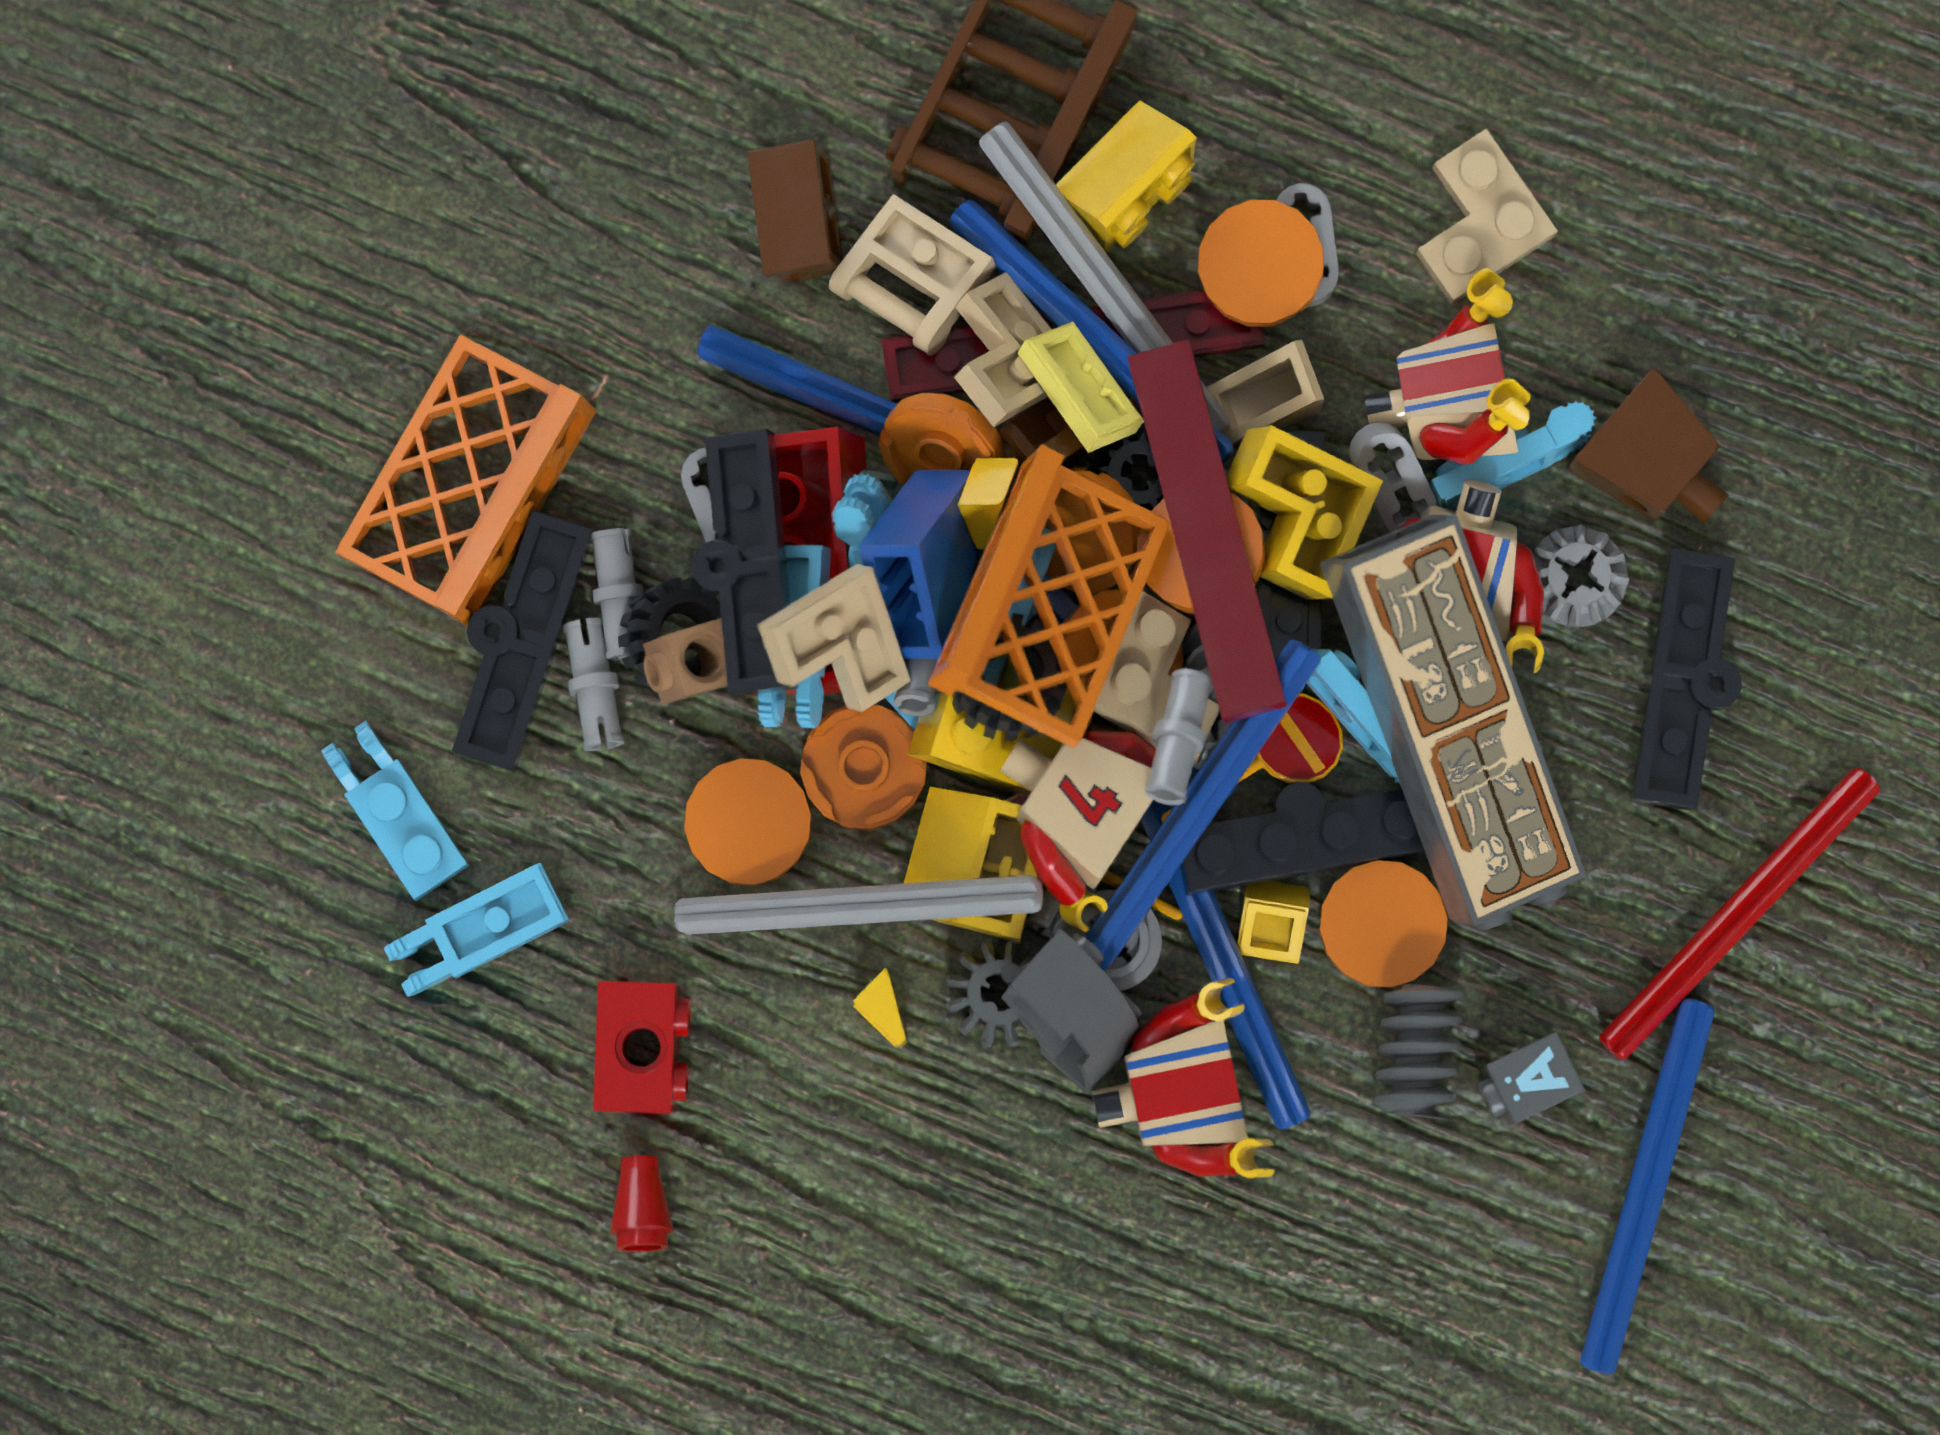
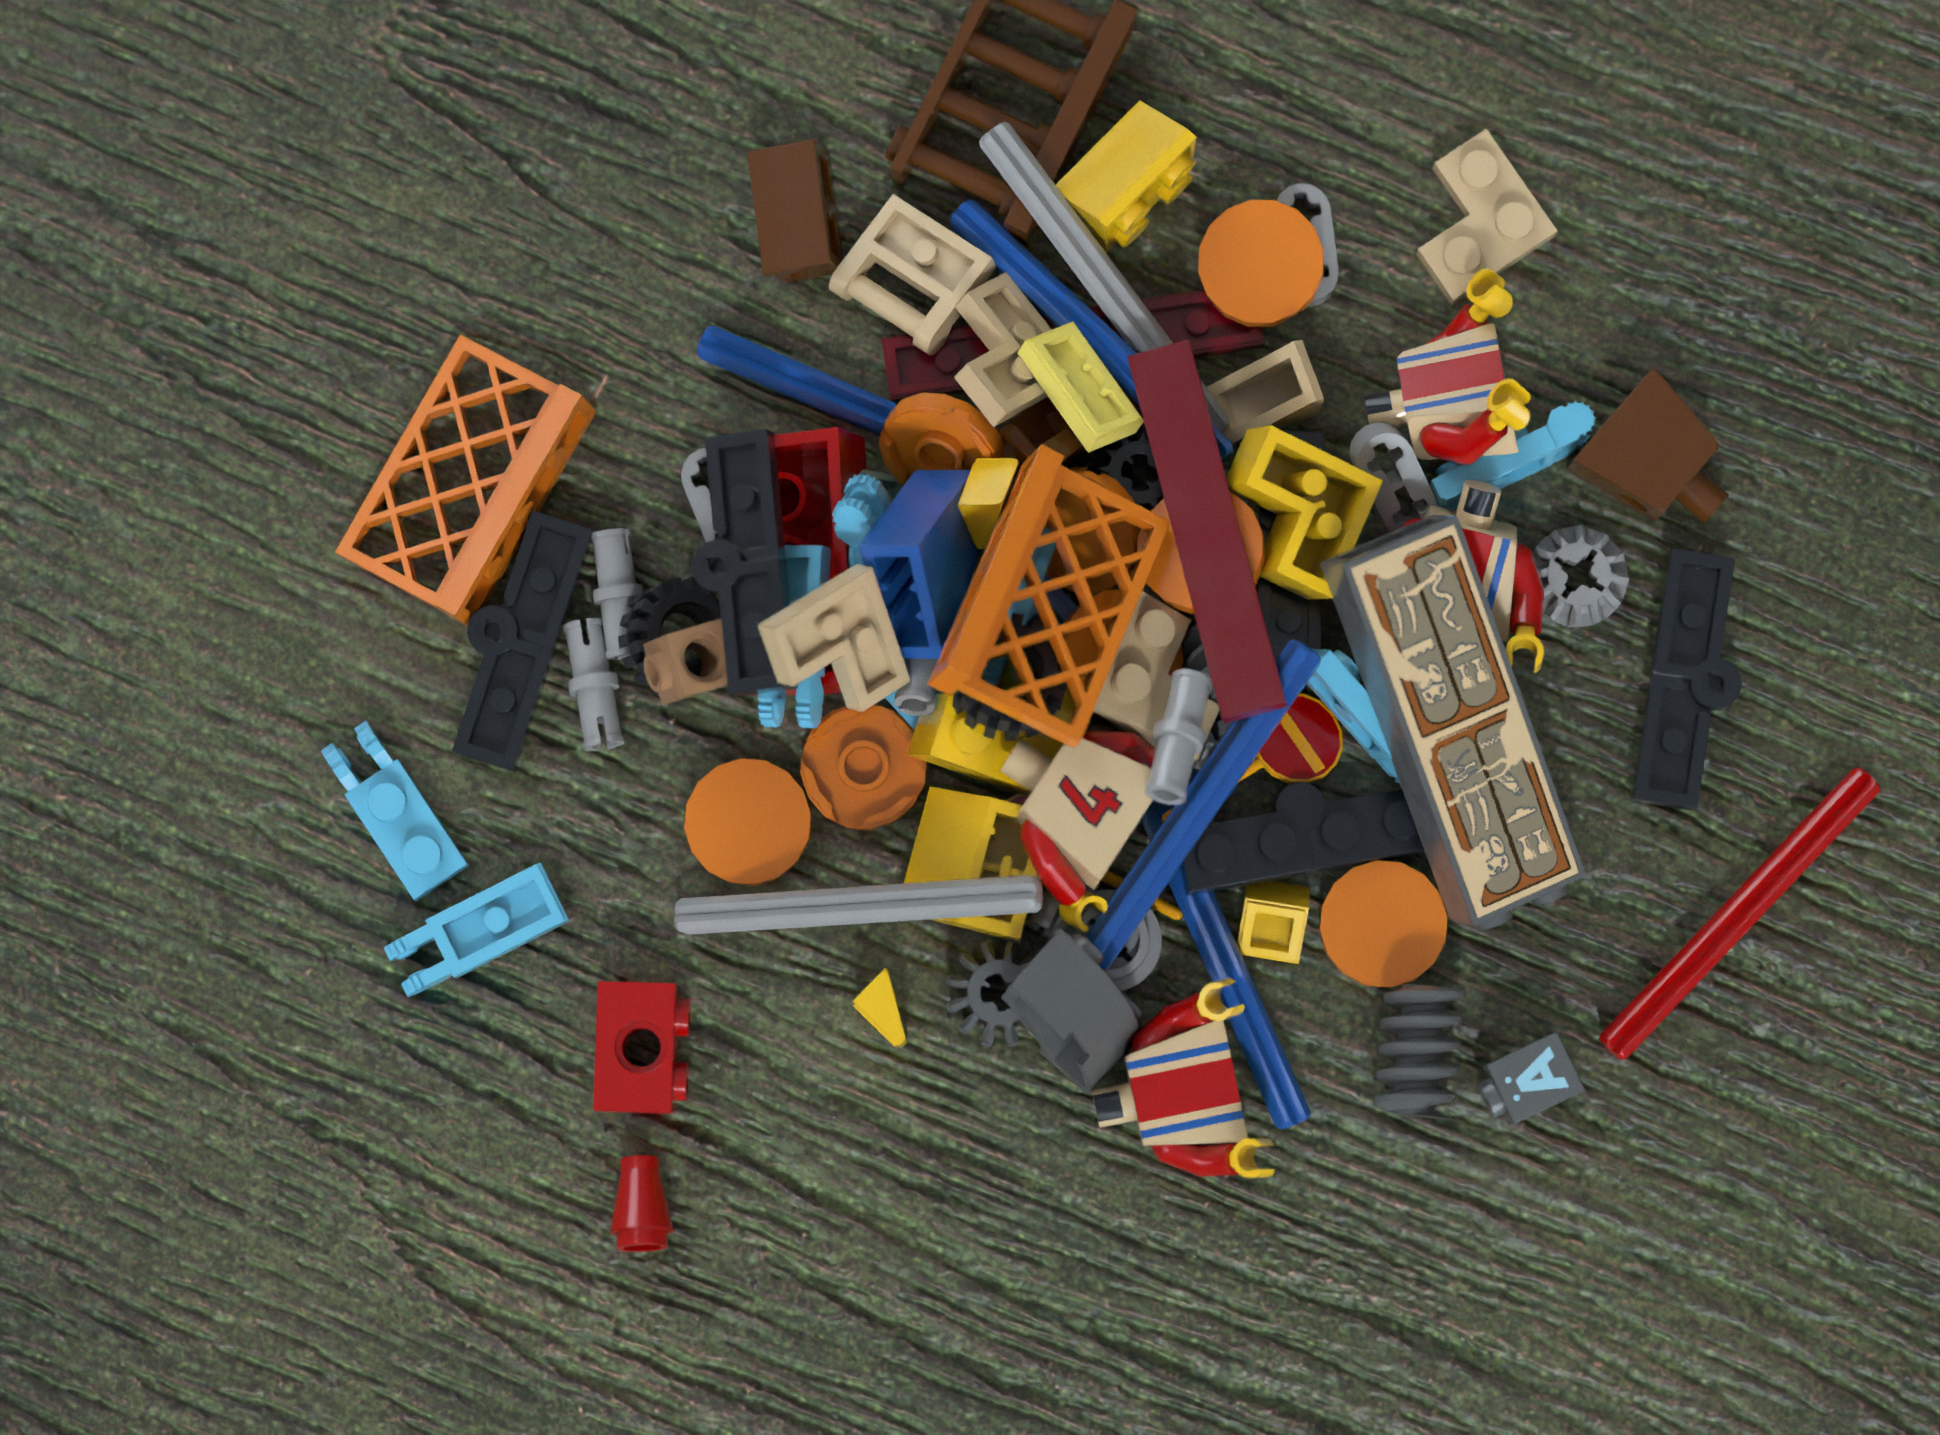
(1647, 1186): blue axle -> none

